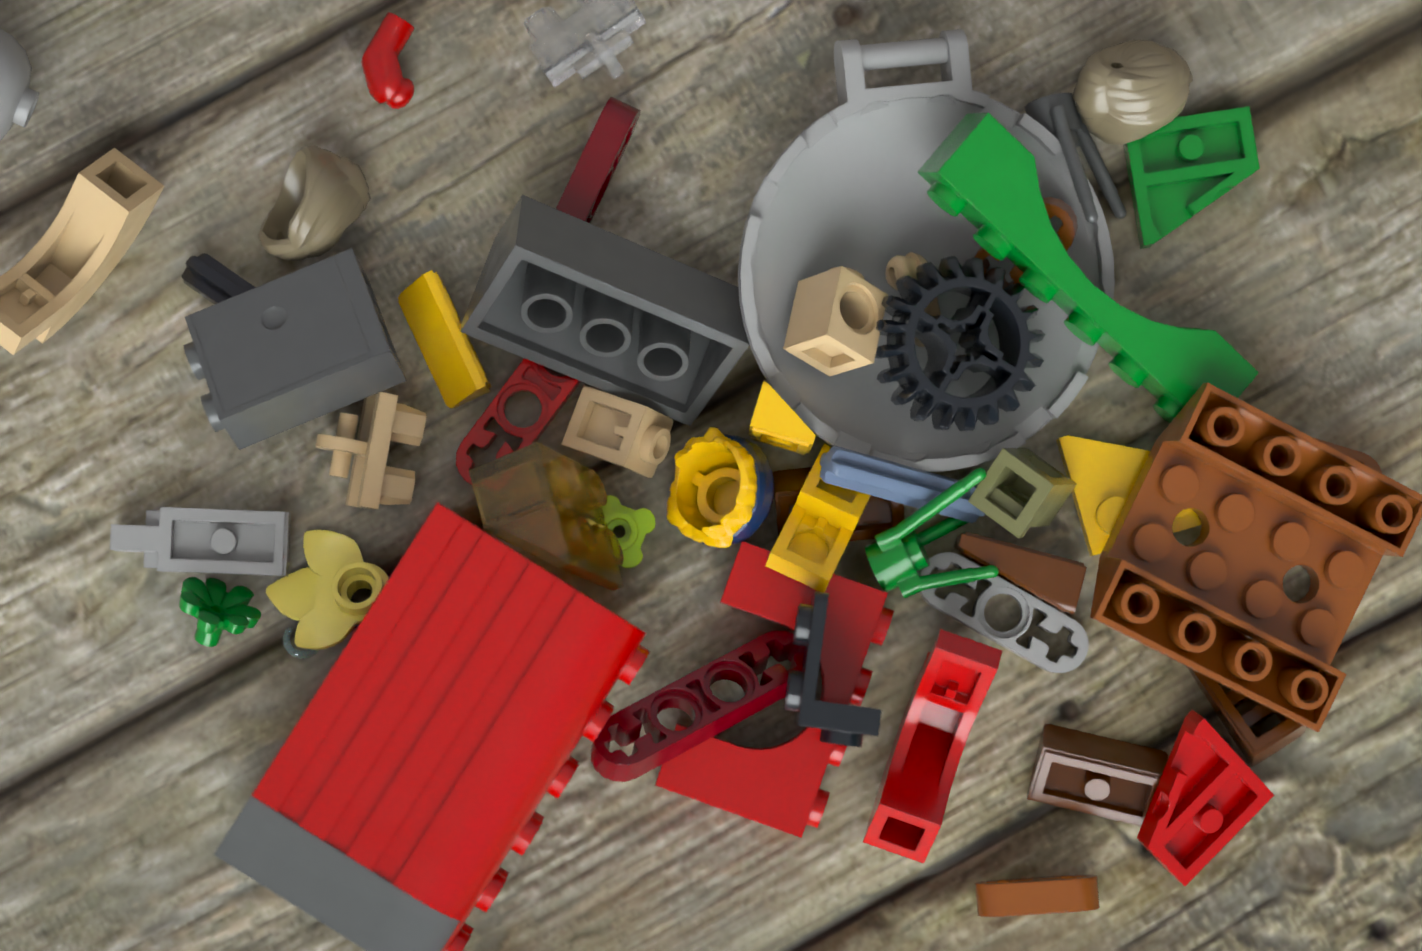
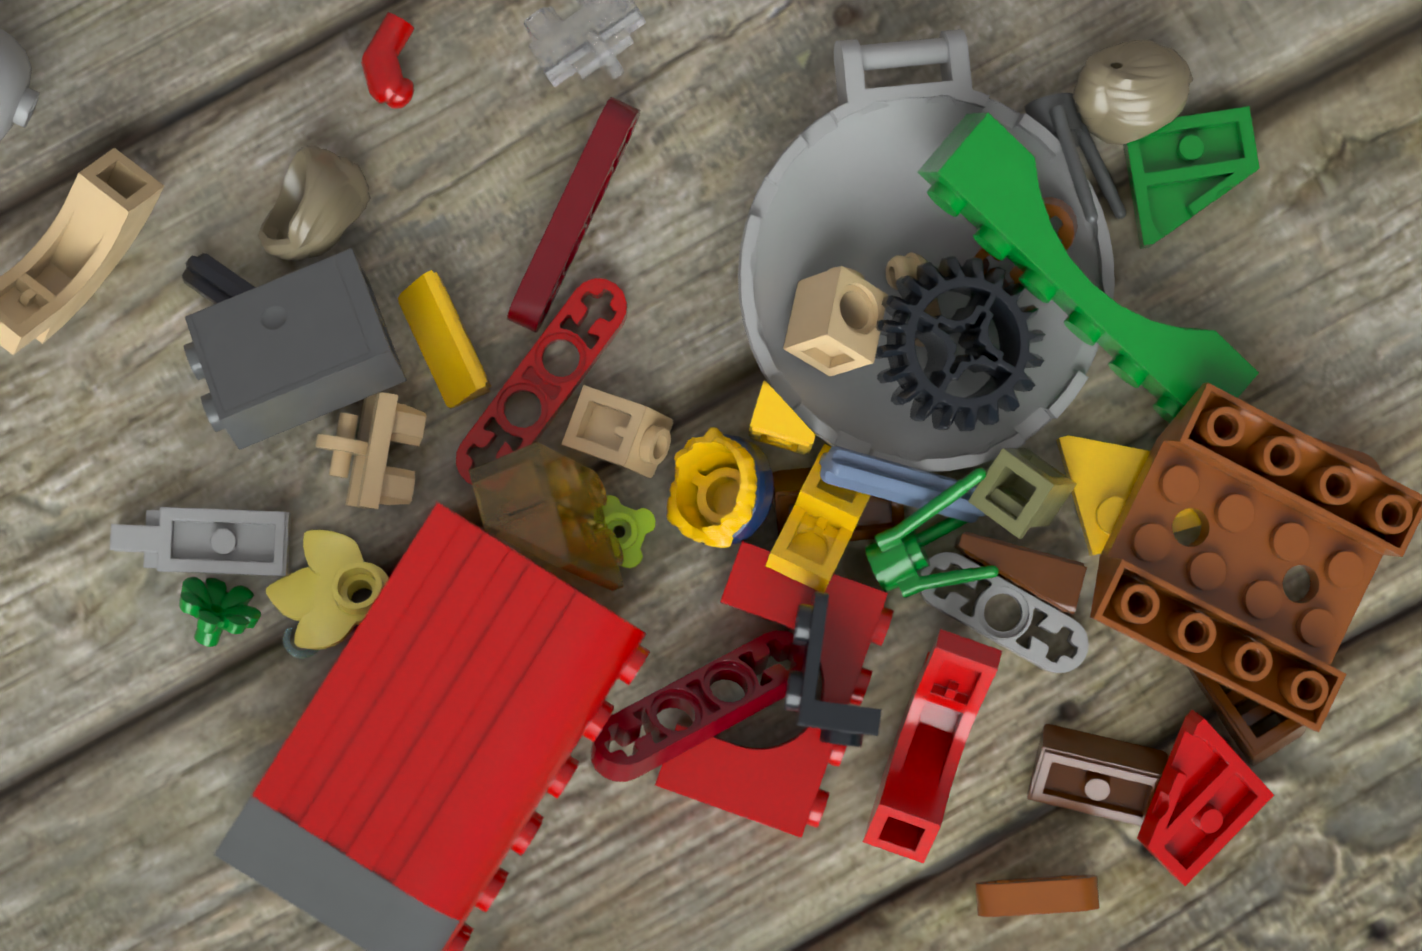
(606, 311): dark grey slope -> none

